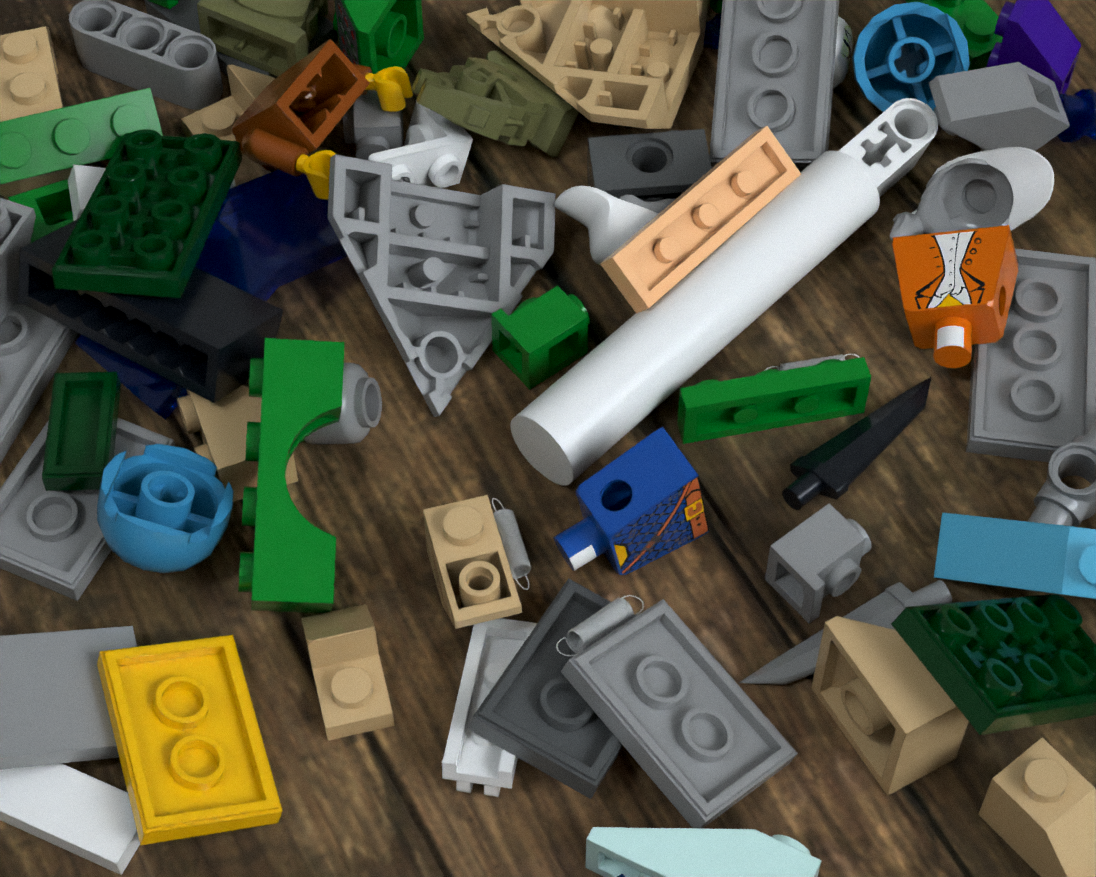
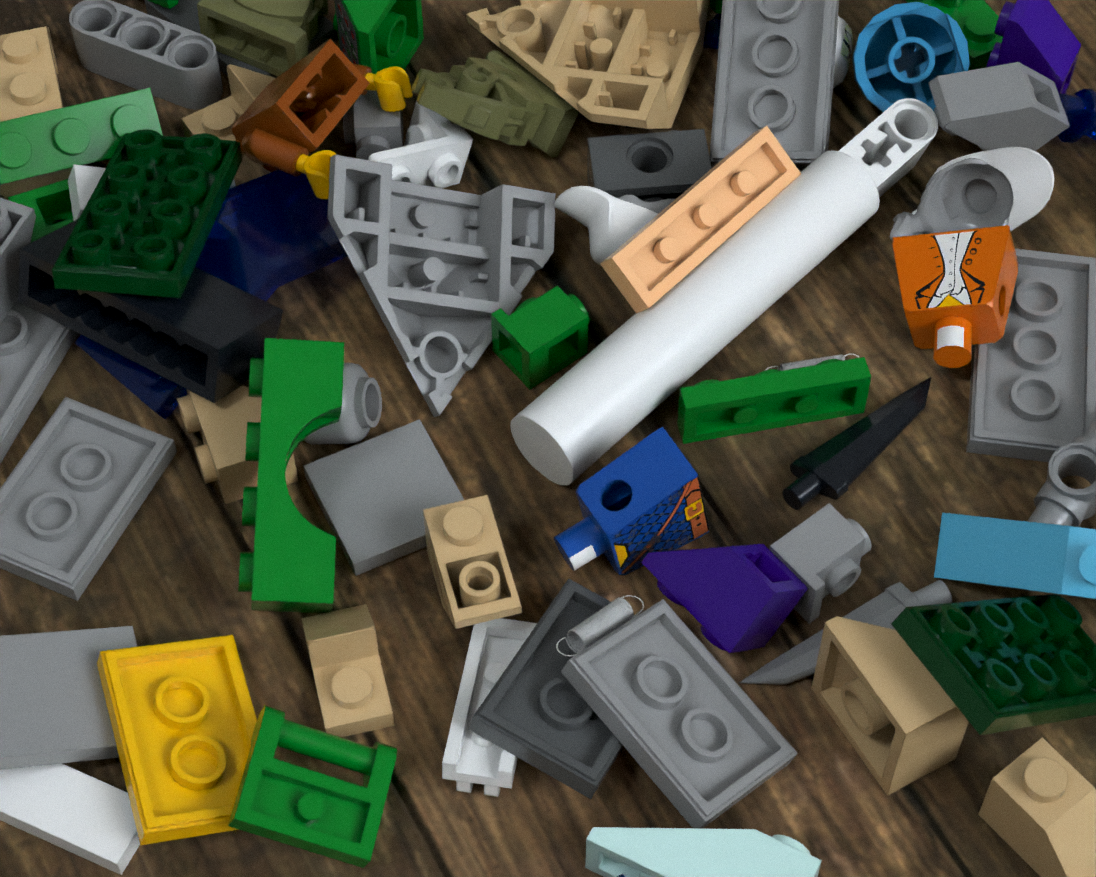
(81, 429): dark green tile -> none
(163, 508): dark azure cylinder -> none
(308, 806): none -> green plate
(379, 492): none -> light grey tile
(512, 543): white piece -> none
(731, 590): none -> dark purple slope

